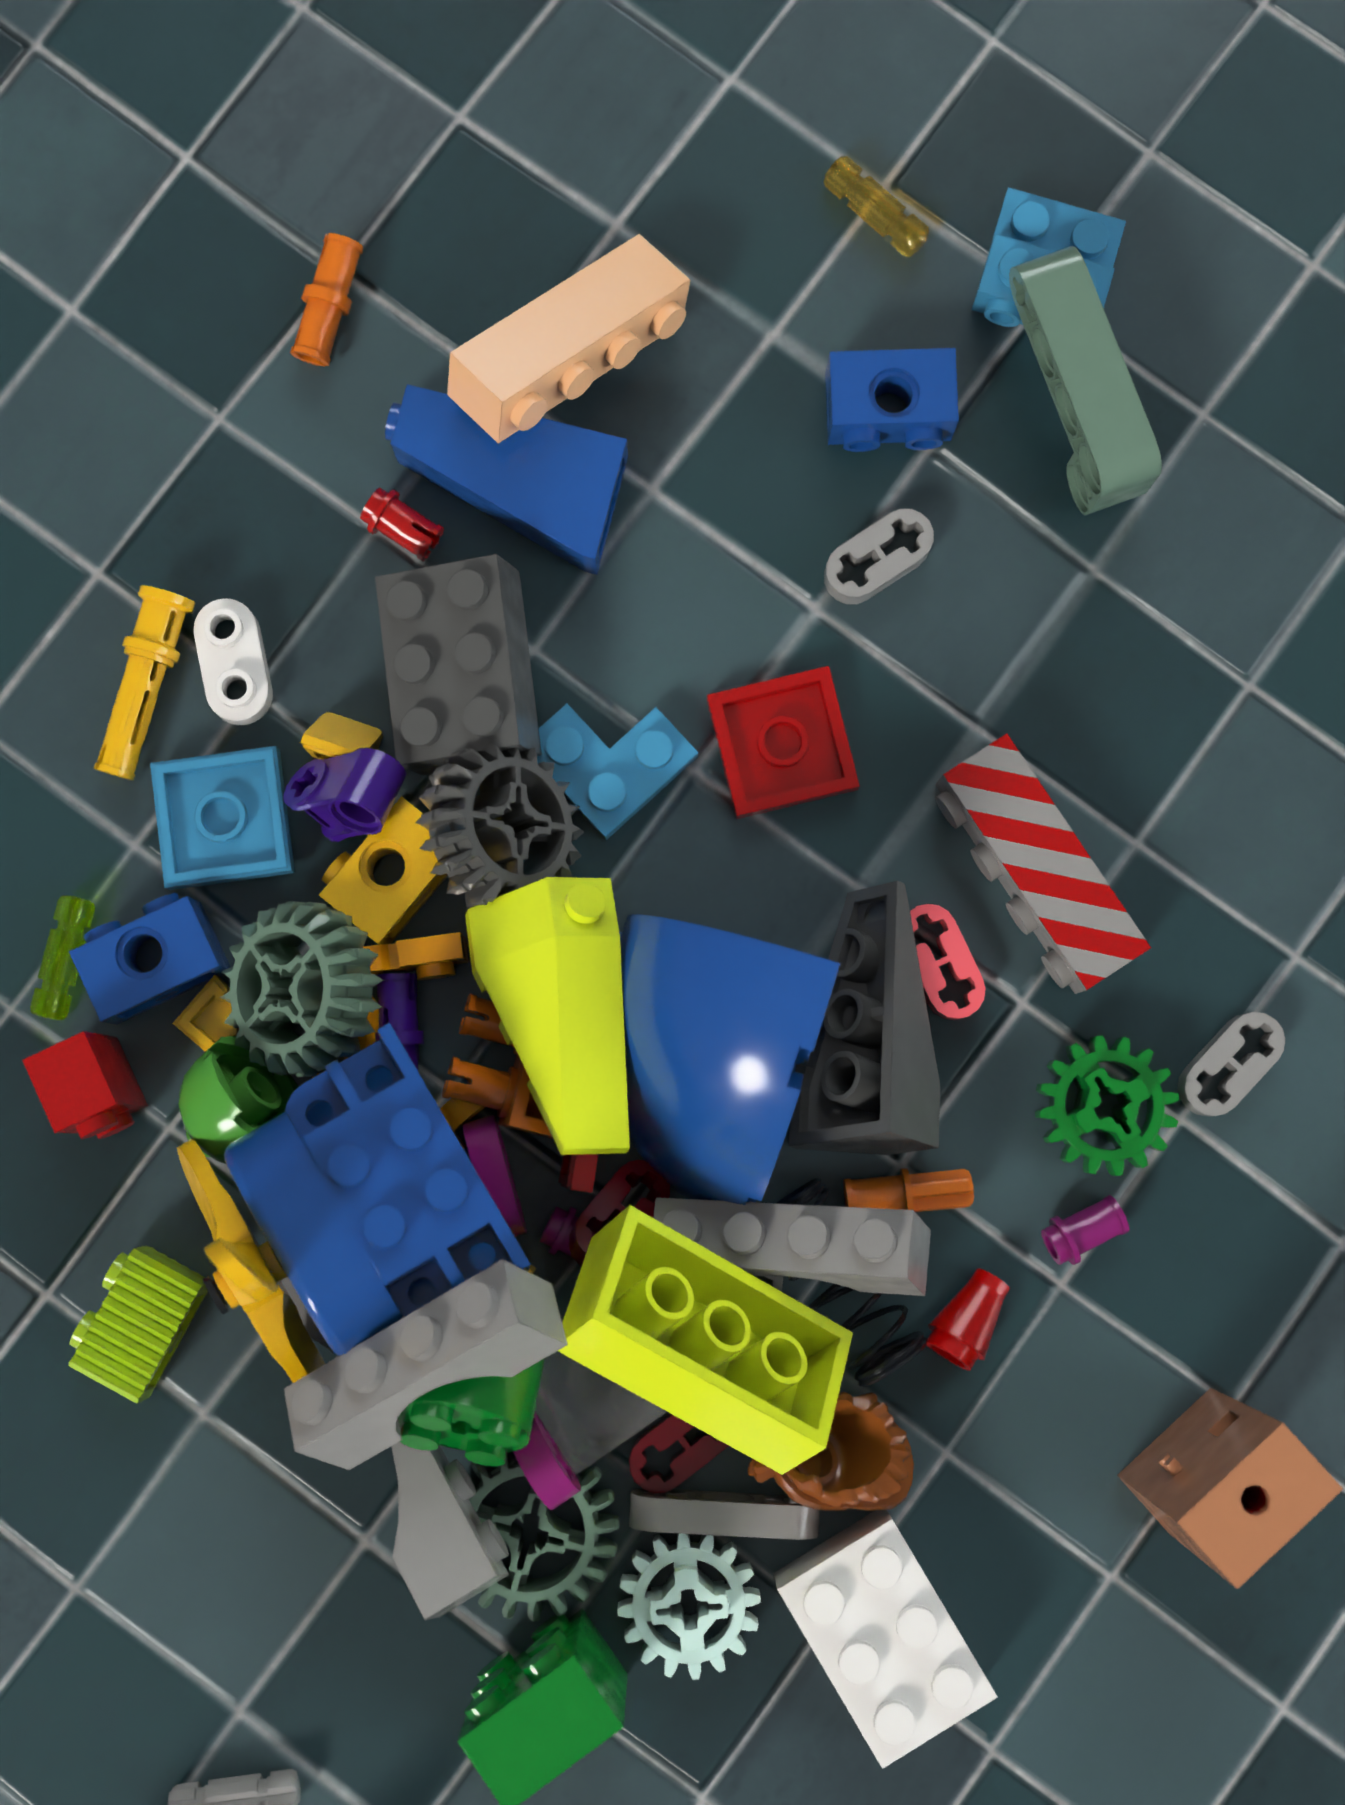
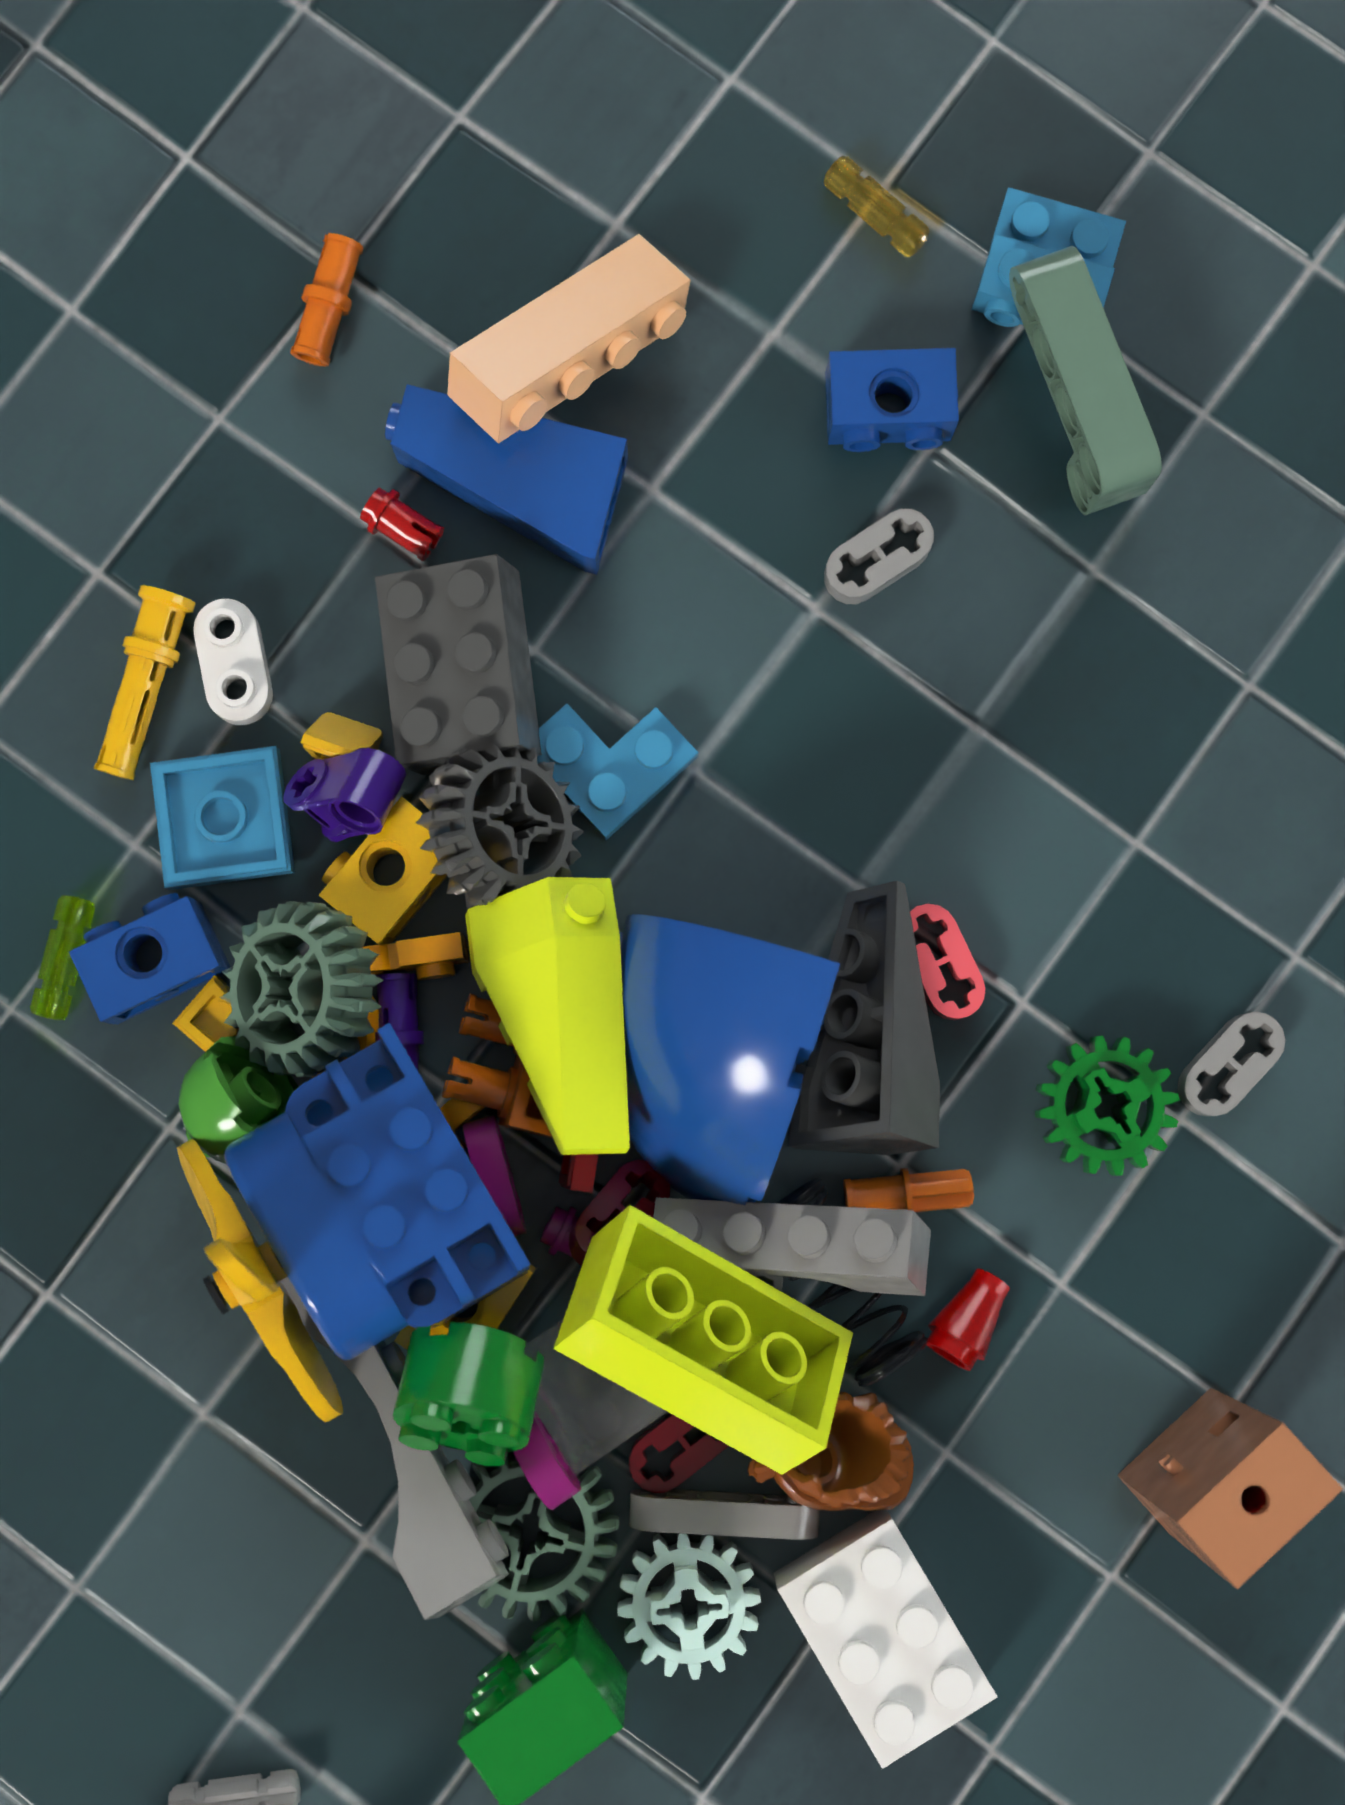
(86, 1085): red brick -> none
(138, 1322): lime brick -> none
(477, 1329): light grey arch -> none
(782, 742): red tile -> none
(1040, 866): brick -> none
(1084, 1230): magenta pin -> none

